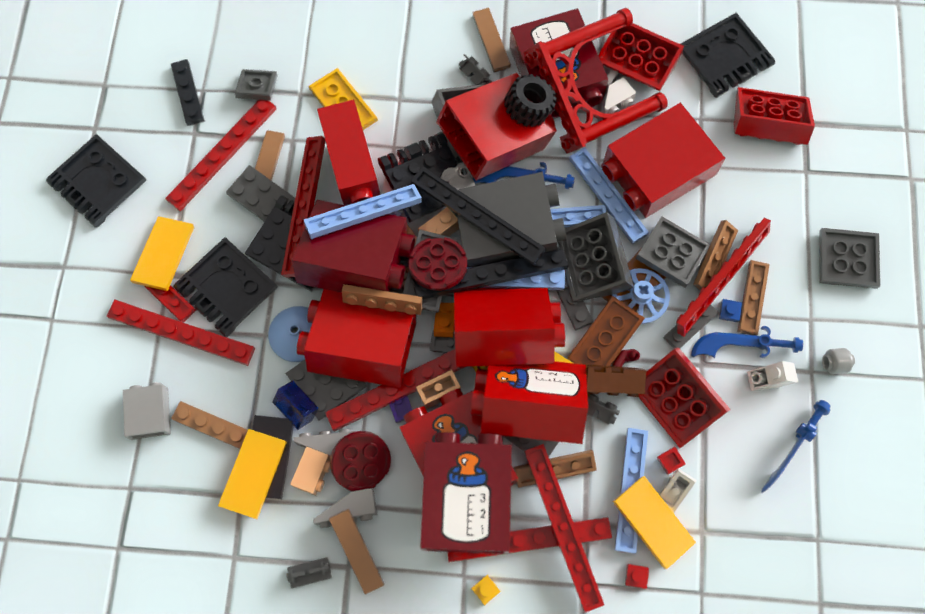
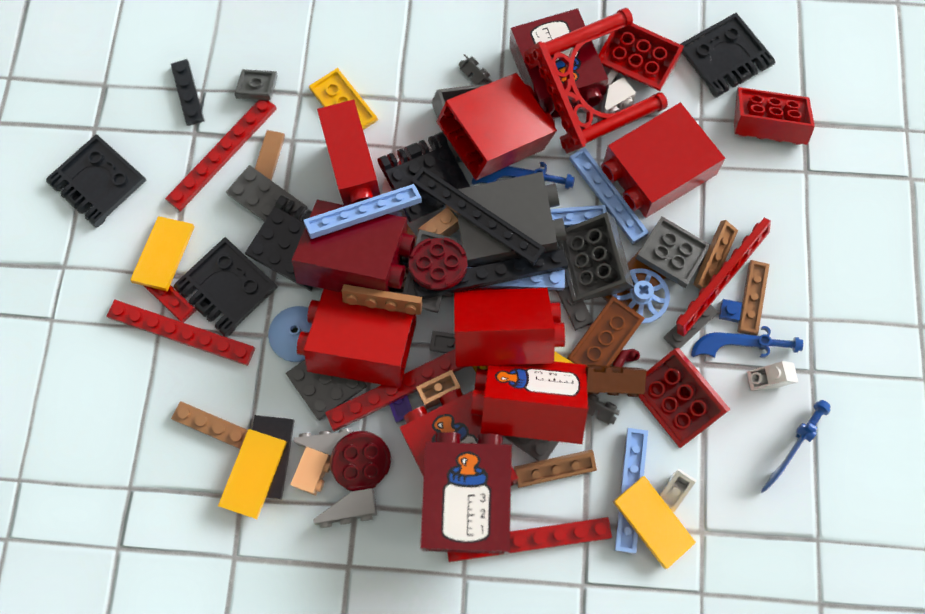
(146, 411): light grey brick -> none
(295, 405): clear blue brick -> none
(304, 198): red plate -> none
(309, 572): dark grey hinge -> none
(356, 551): medium nougat tile -> none
(444, 320): orange plate -> none
(455, 177): light grey plate -> none
(485, 590): yellow plate -> none
(491, 40): medium nougat tile -> none
(535, 90): black tyre -> none
(564, 528): red plate -> none
(636, 576): red plate -> none
(671, 460): red plate -> none
(838, 361): light grey head -> none
(849, 258): dark grey plate -> none

